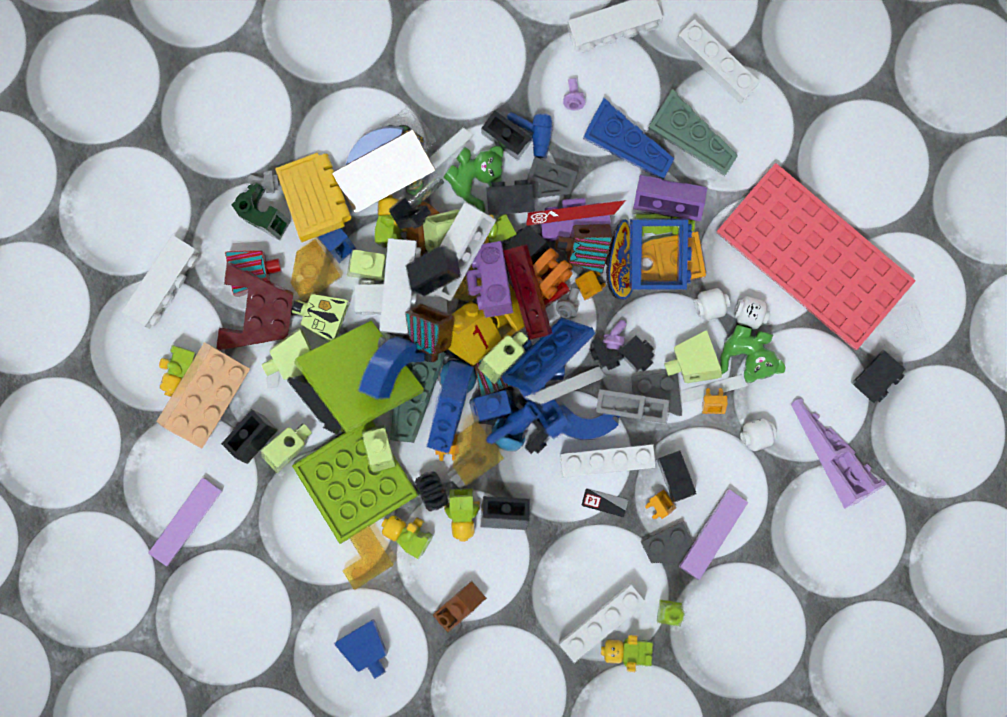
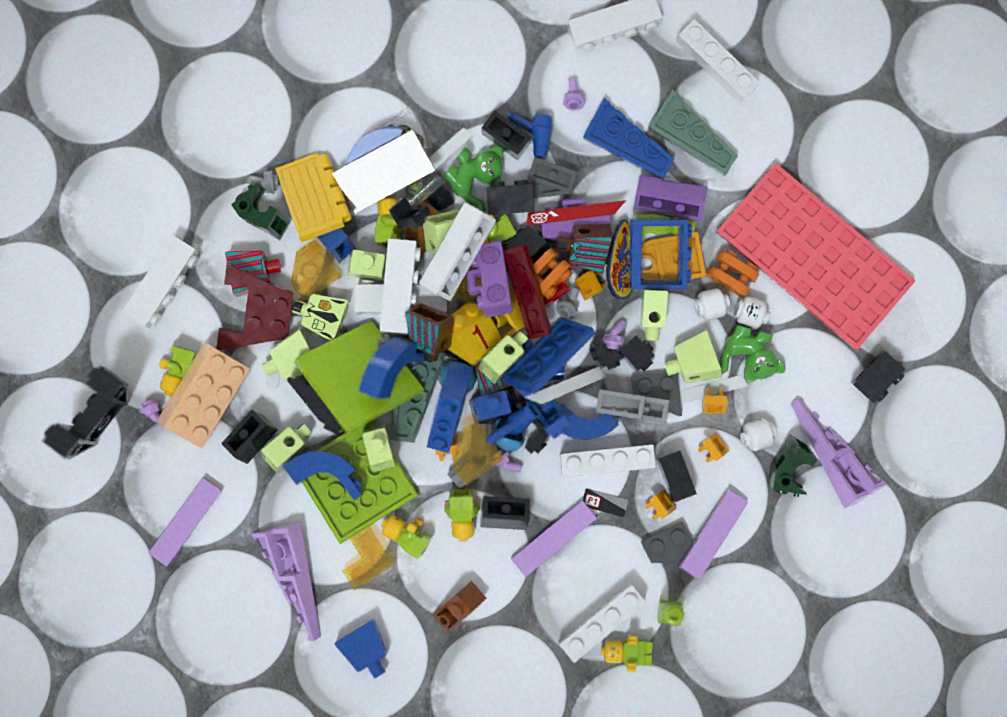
(88, 426): none -> black wedge
(151, 409): none -> lavender plate
(287, 554): none -> lavender wedge
(311, 463): none -> blue arch
(431, 491): black gear -> none
(433, 270): black brick -> none
(441, 197): none -> black bracket
(506, 465): none -> lavender plate
(553, 538): none -> lavender tile
(653, 301): none -> yellowish green torso
(715, 447): none -> light orange tile
(746, 271): none -> orange brick
(781, 472): none -> dark green tile

